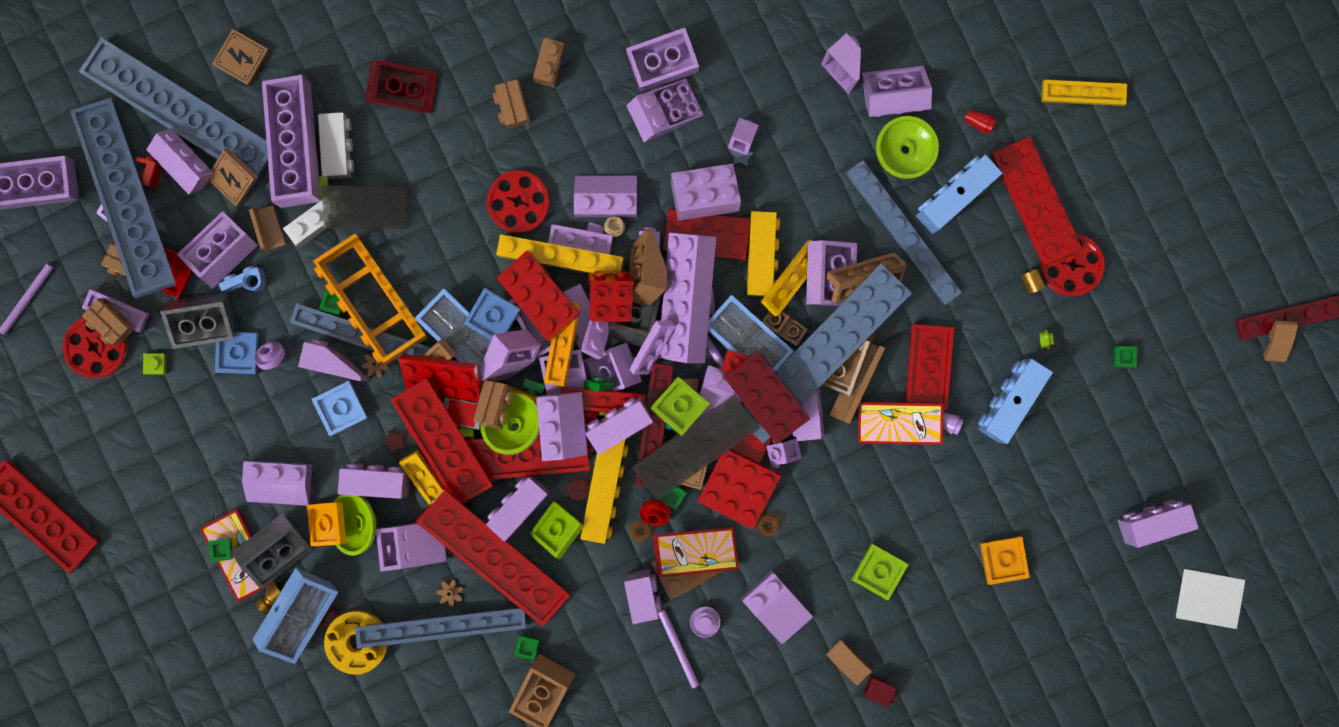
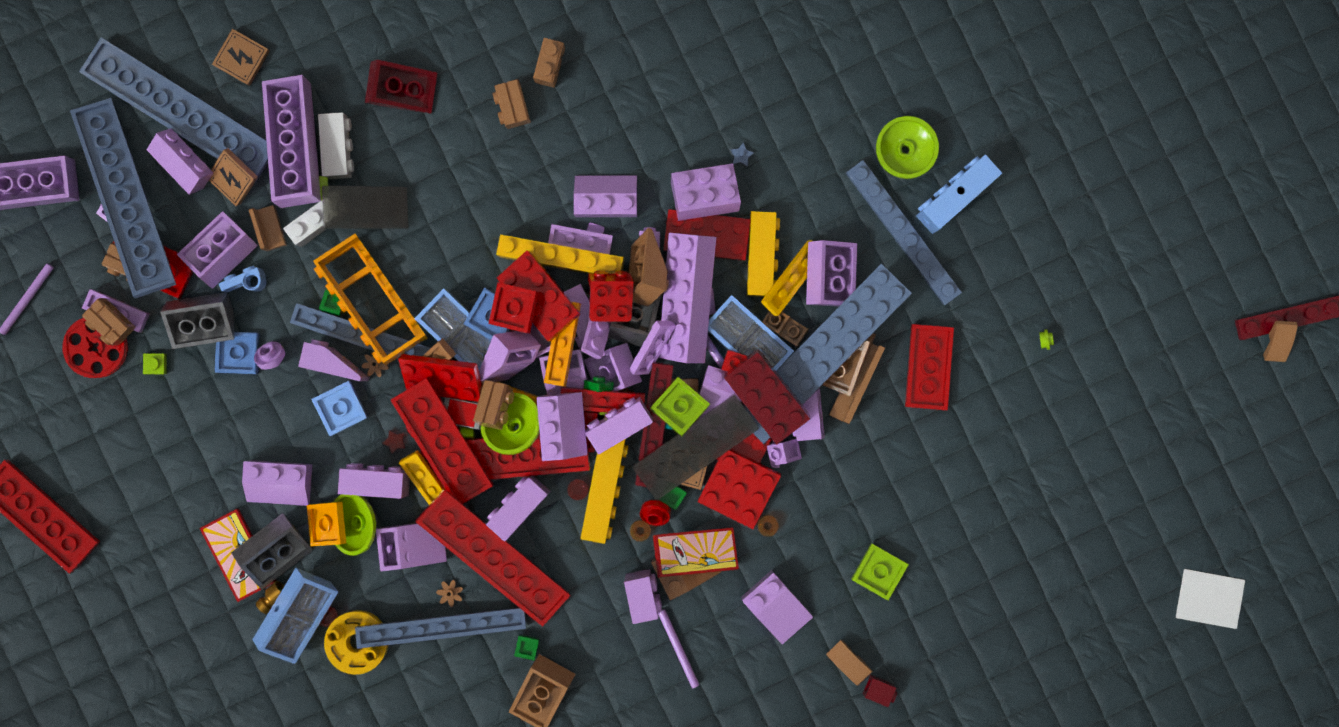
(151, 173): red bracket -> none
(220, 549): green plate -> none
(513, 307): none -> red plate
(514, 192): red wedge -> none
(534, 387): green plate -> none
(556, 530): lime plate -> none
(614, 226): tan plate -> none
(662, 60): lavender brick -> none
(664, 109): lavender slope -> none
(705, 621): lavender plate -> none
(743, 136): lavender brick -> none
(843, 62): lavender slope -> none
(855, 274): medium nougat fence -> none
(897, 91): lavender slope -> none
(900, 422): tile -> none
(952, 423): lavender cone -> none
(981, 121): red cone -> none
(1004, 560): light orange plate -> none
(1014, 400): light blue brick -> none
(1032, 281): pearl gold brick -> none
(1036, 201): red plate -> none
(1076, 275): red wedge -> none
(1084, 92): yellow plate -> none
(1125, 356): green plate -> none
(1157, 523): lavender brick -> none

